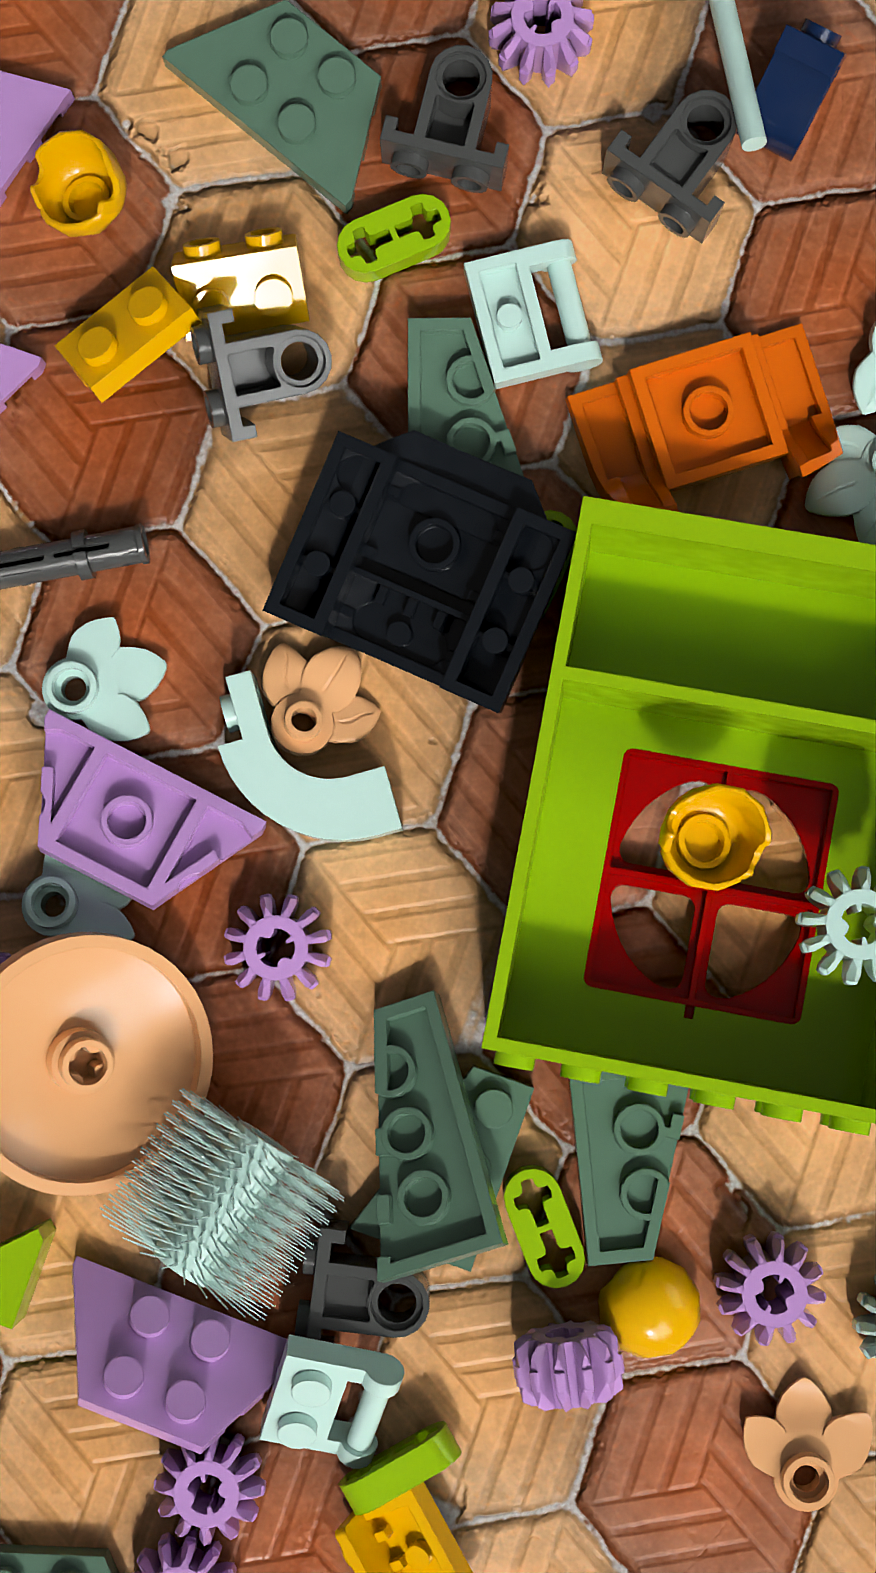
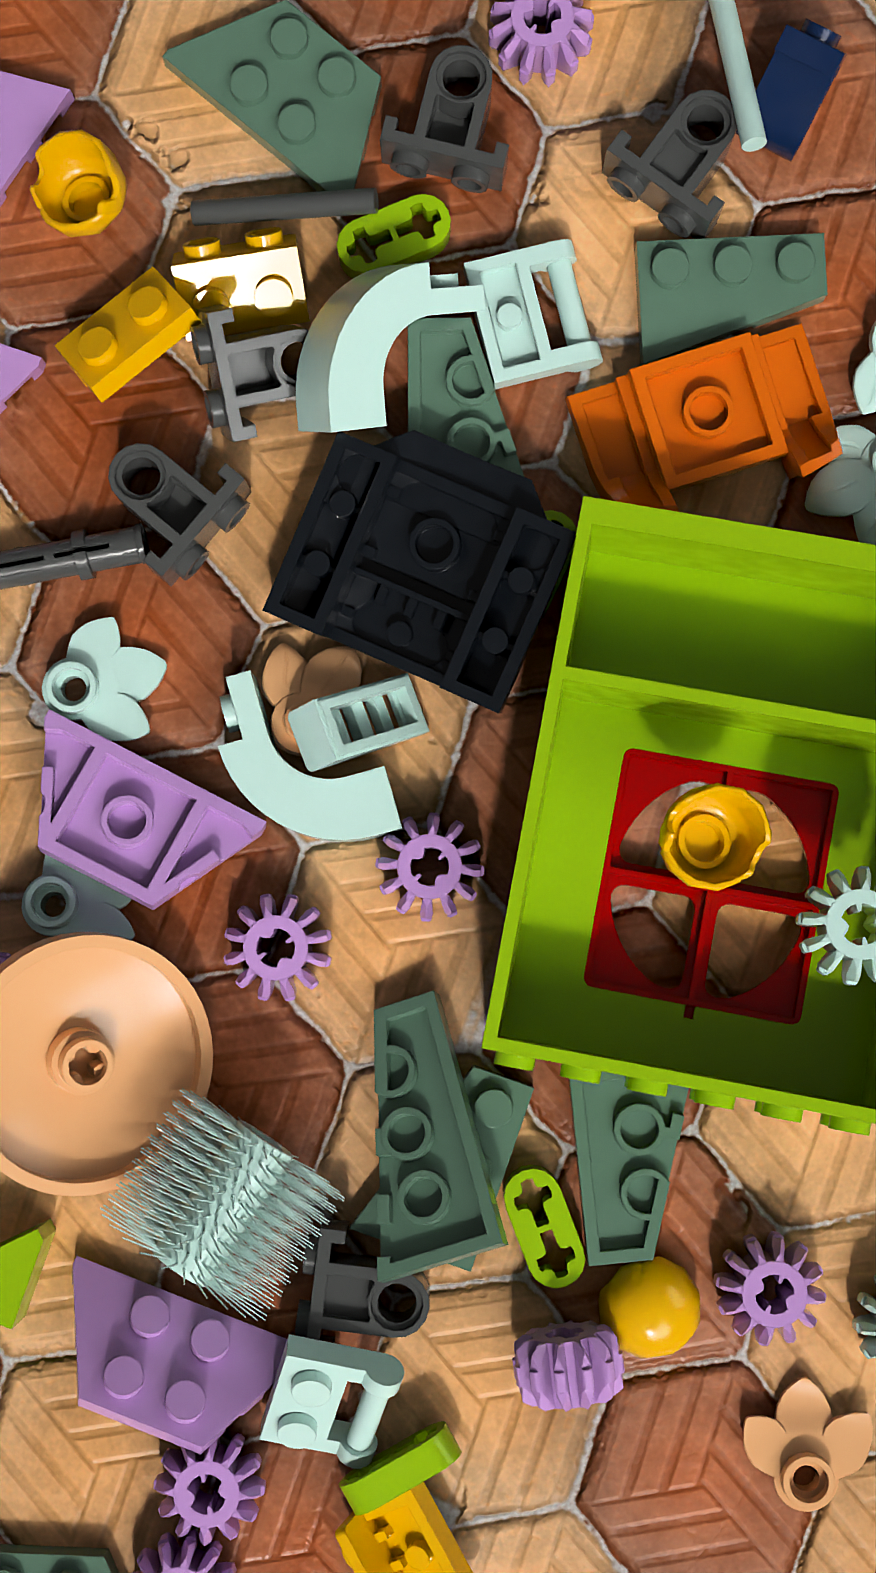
(178, 508): none -> dark grey pin
(284, 206): none -> dark grey bar
(323, 733): none -> light aqua slope
(351, 336): none -> light aqua arch
(415, 850): none -> lavender gear
(720, 286): none -> sand green wing

